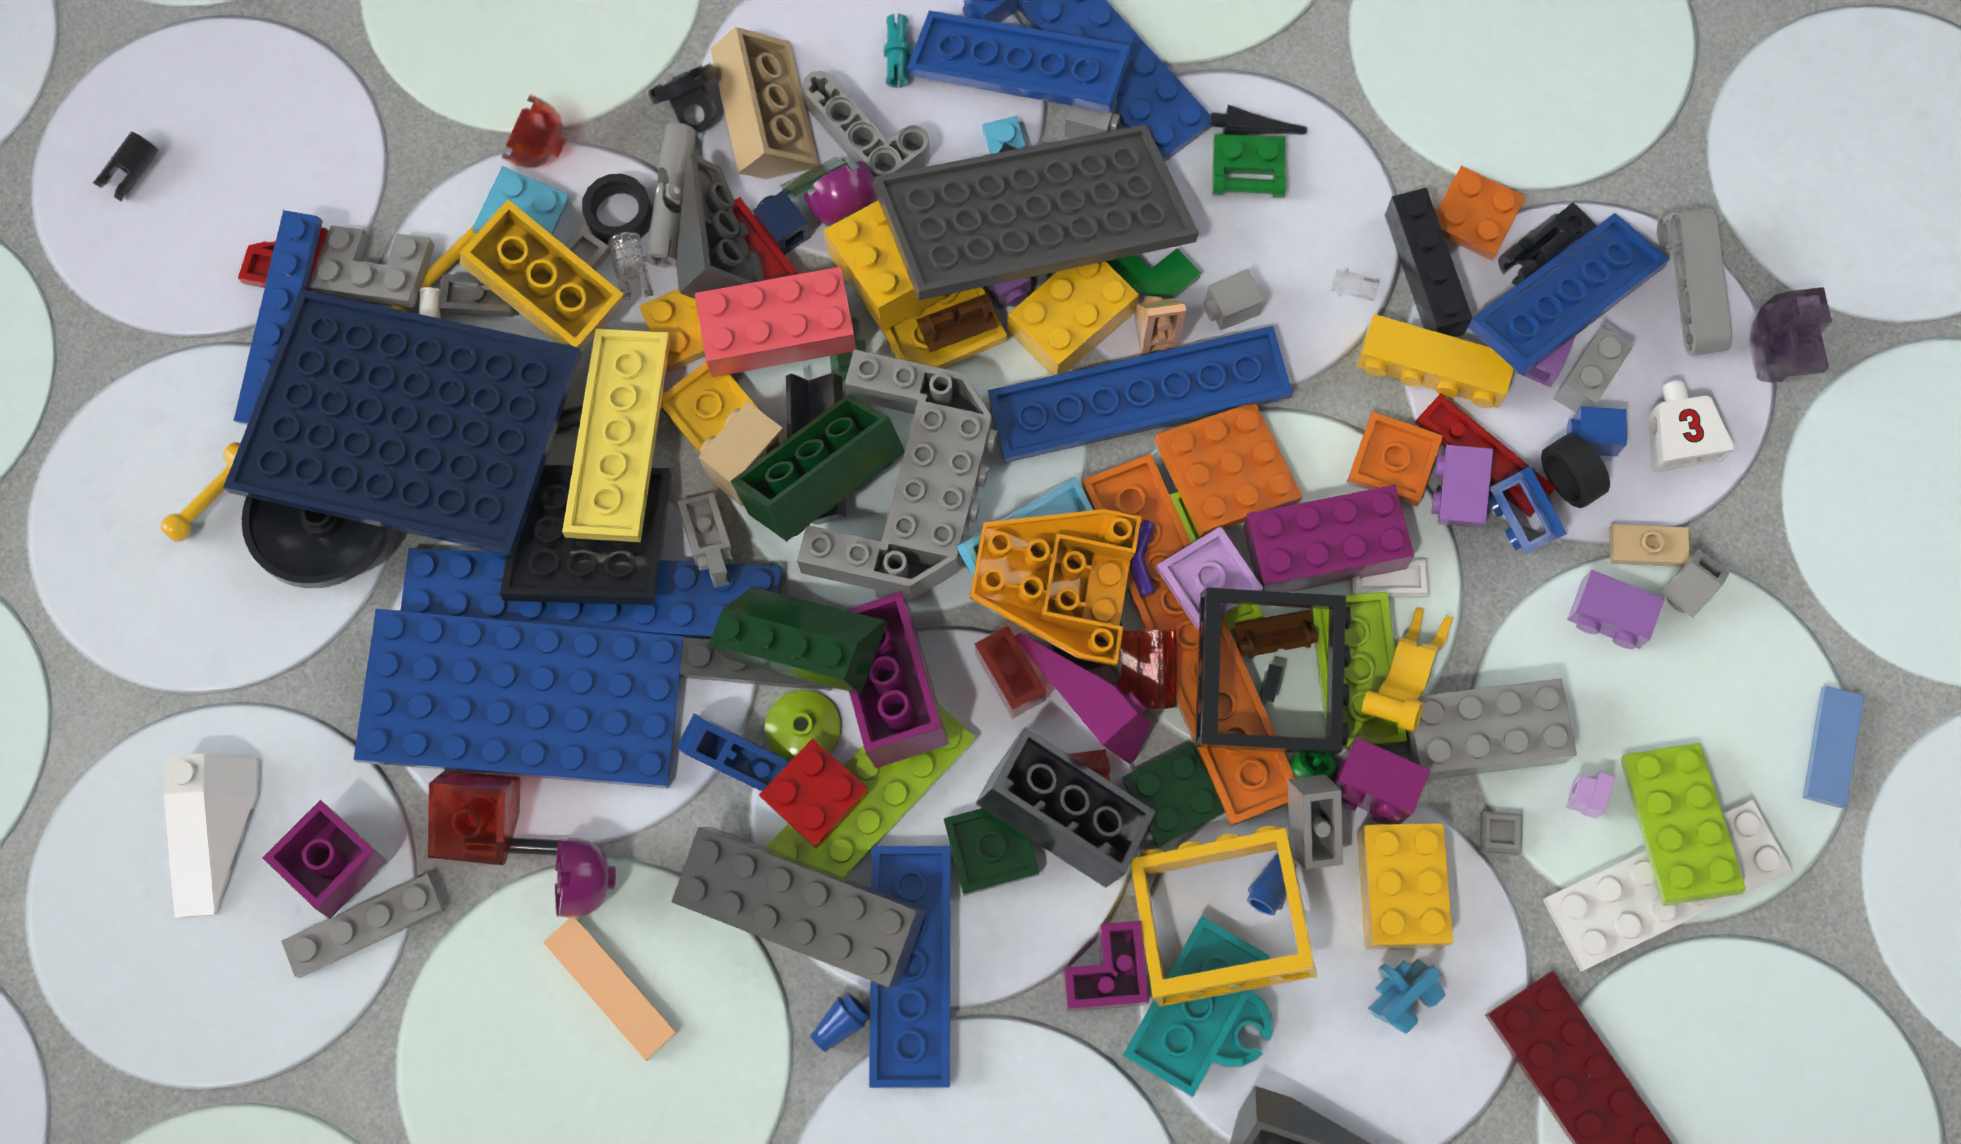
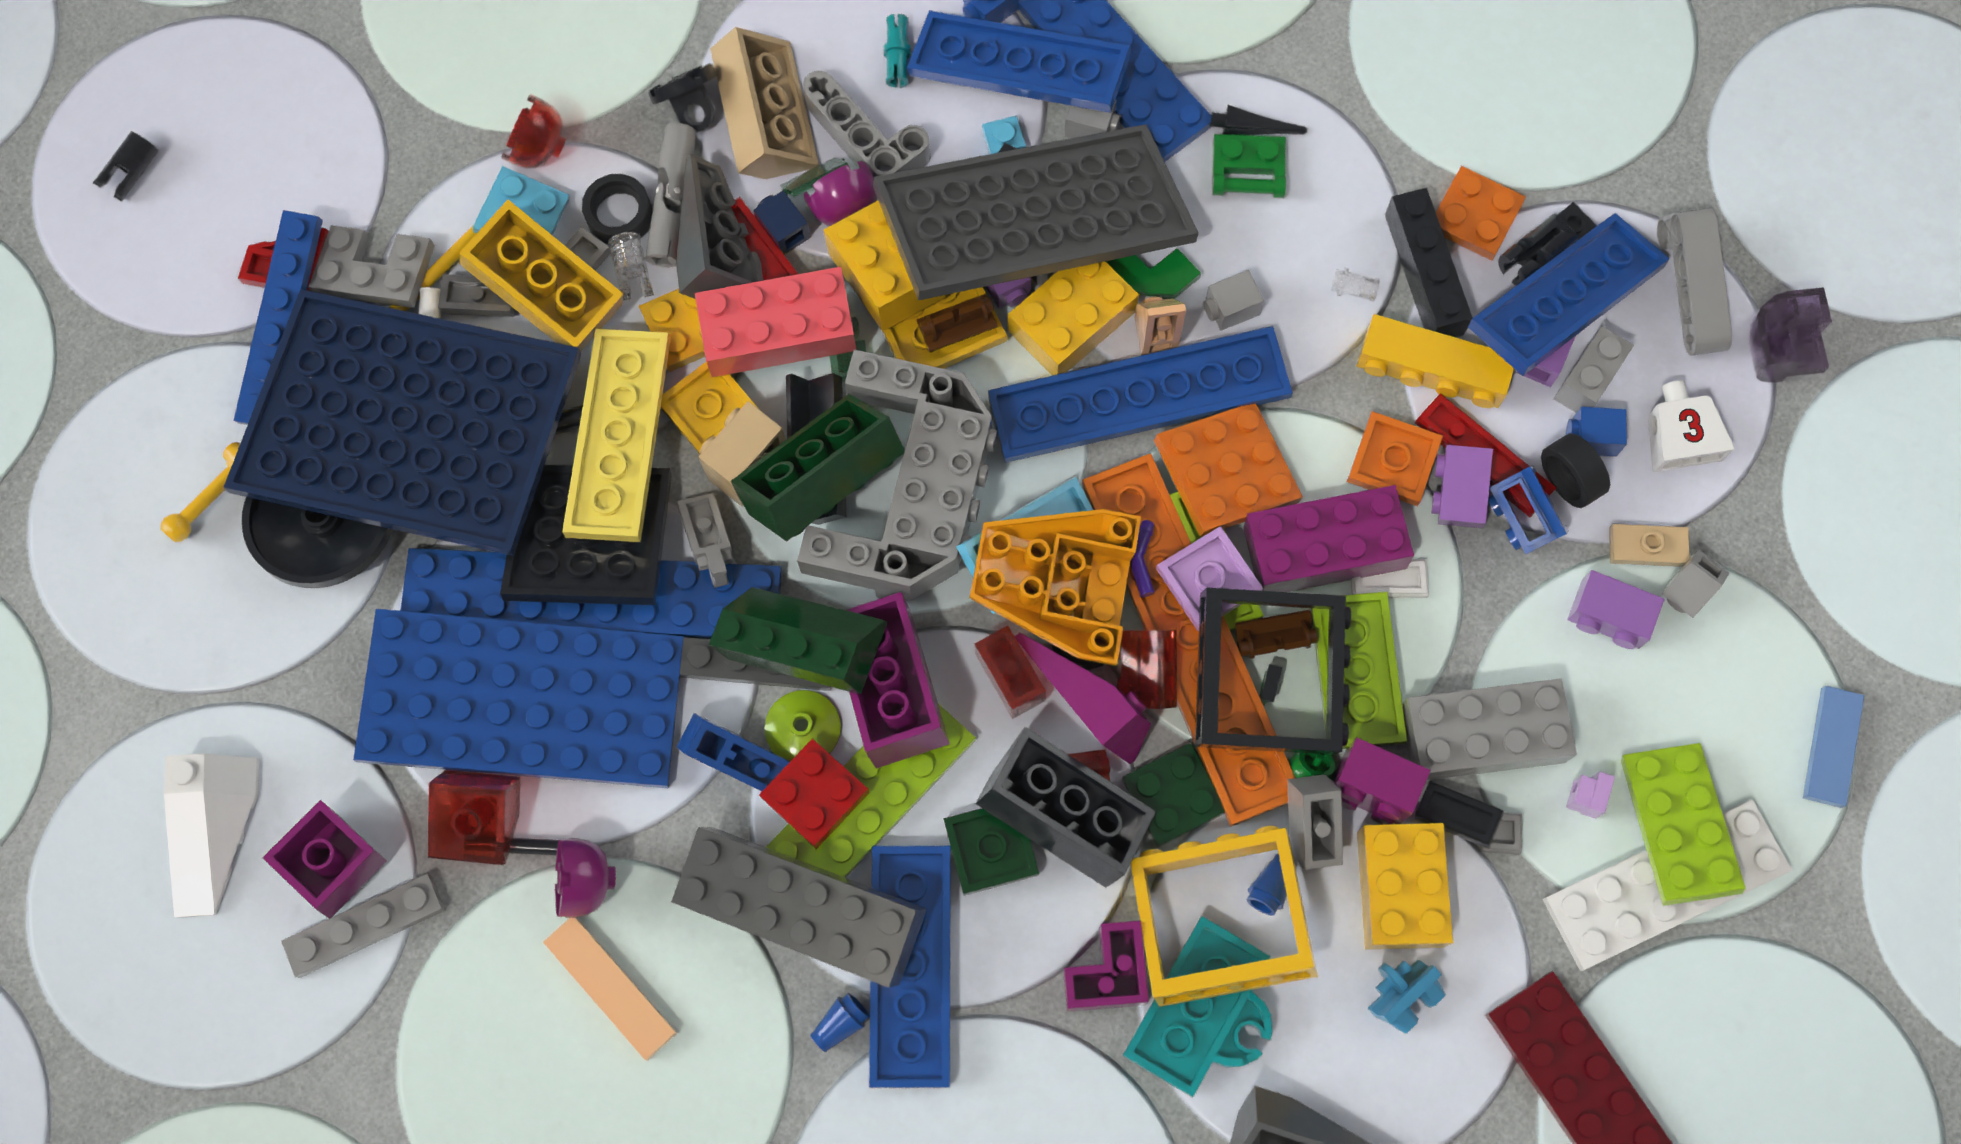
(1407, 677): yellow flag -> none
(1460, 814): none -> black tile

